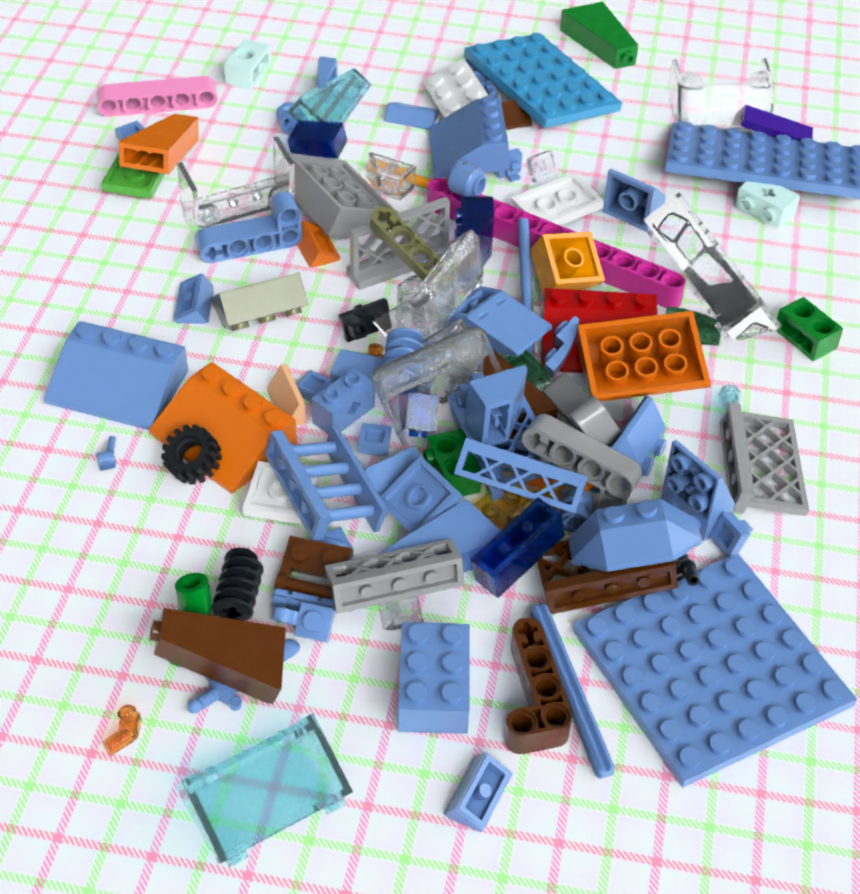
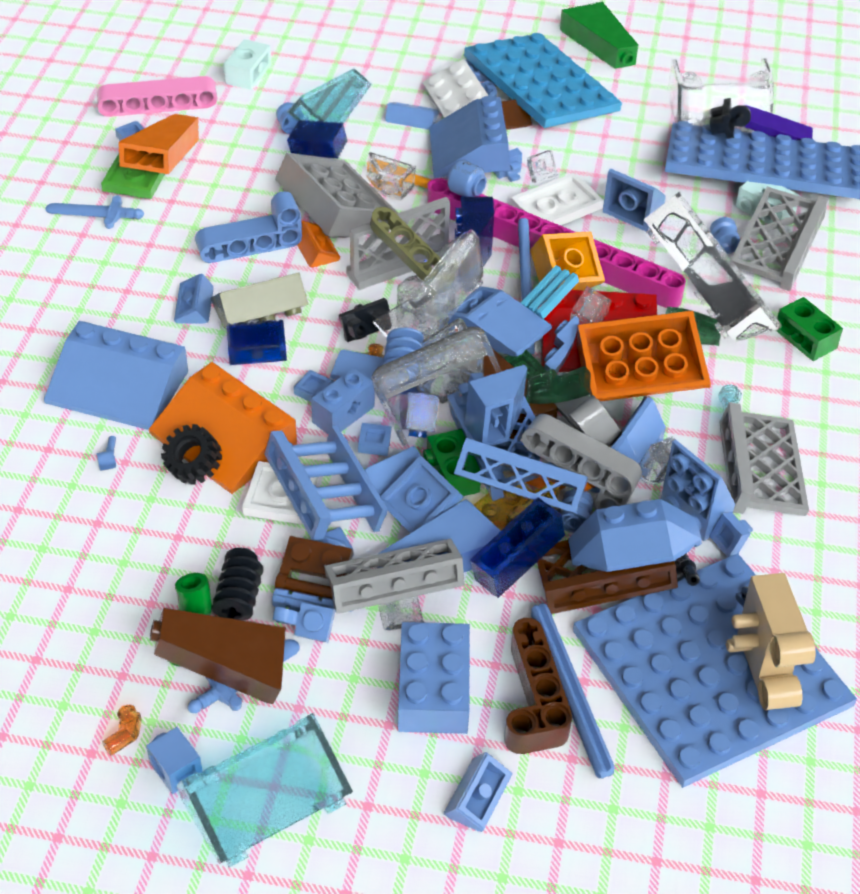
(112, 212): none -> medium blue sword
(173, 758): none -> medium blue brick
(238, 201): clear windscreen -> none
(256, 342): none -> clear blue brick
(286, 394): light nougat slope -> none
(326, 70): medium blue slope -> none
(546, 290): none -> medium azure tile
(552, 388): none -> clear green slope
(591, 307): none -> clear brick
(655, 462): none -> clear piece
(725, 119): none -> black hips
(726, 233): none -> medium blue wheel
(772, 639): none -> tan piece
(798, 247): none -> light grey fence

